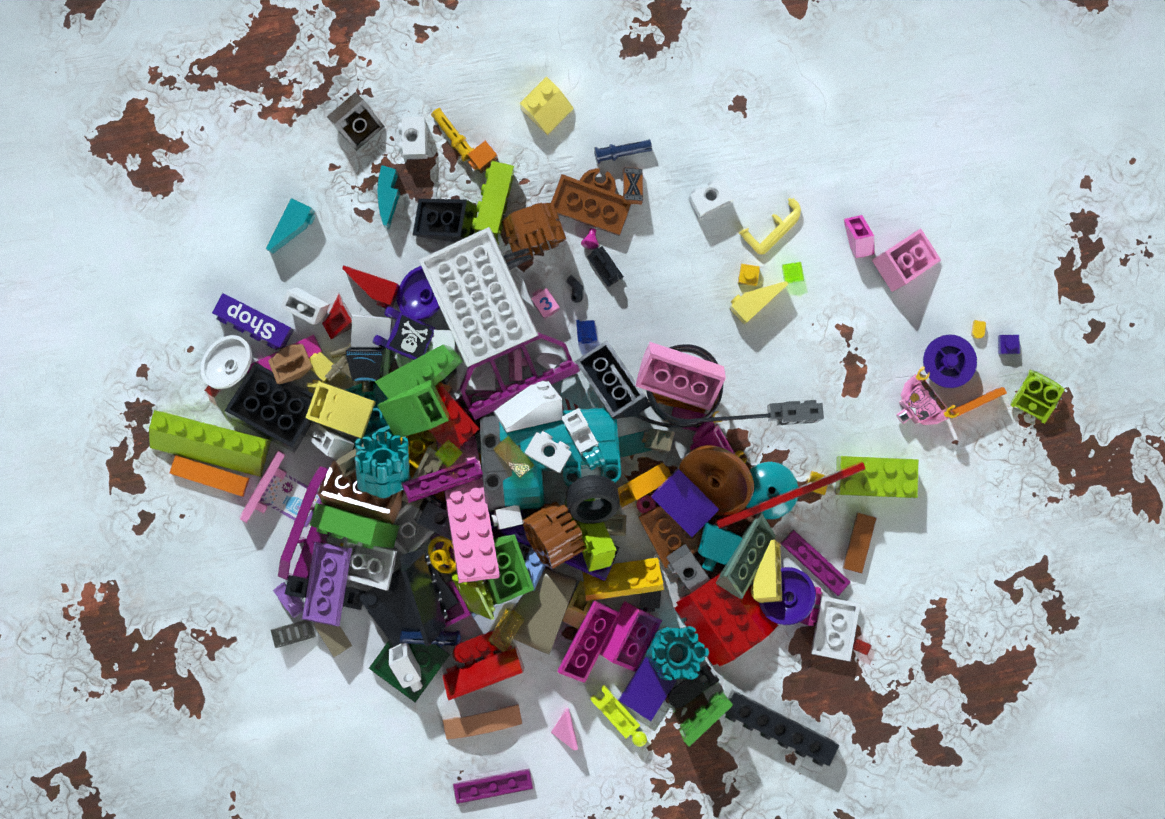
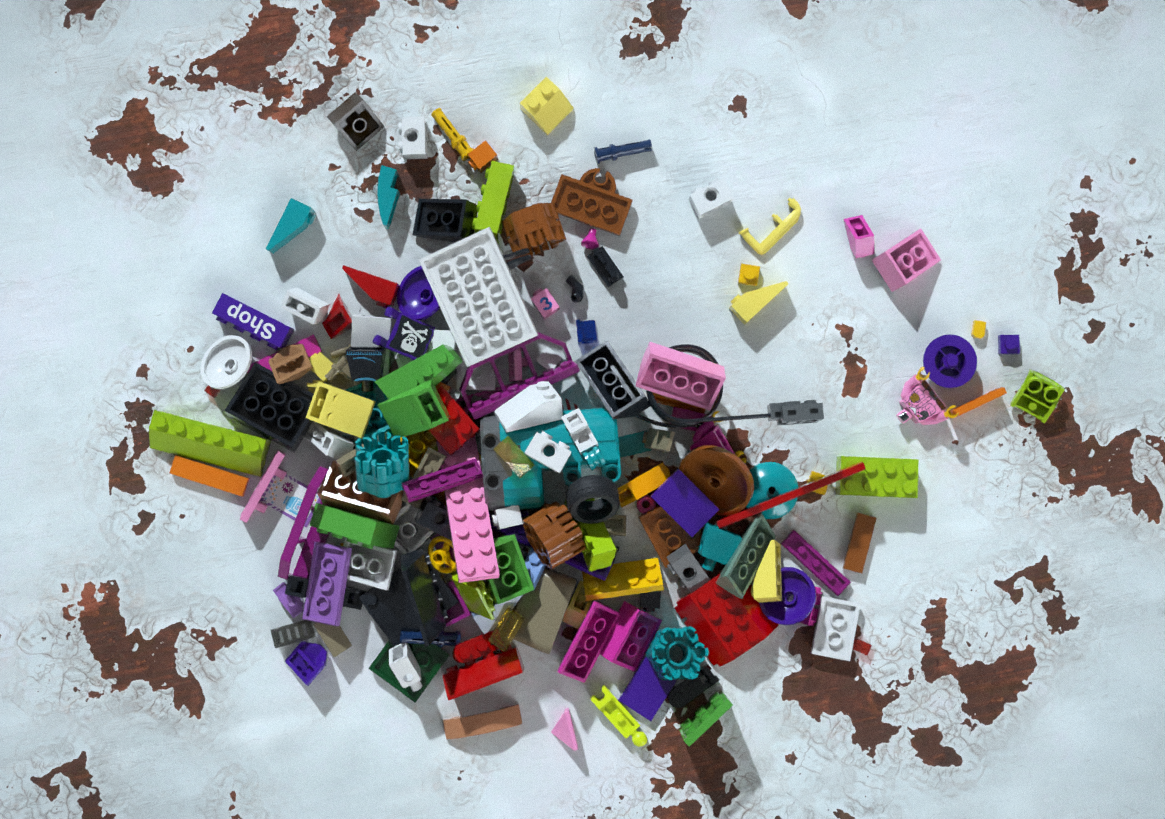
(307, 661): none -> dark purple slope
(448, 453): clear neon green plate -> none
(492, 786): magenta tile -> none
(632, 186): tile -> none
(793, 272): clear neon green plate -> none
(827, 746): black brick -> none

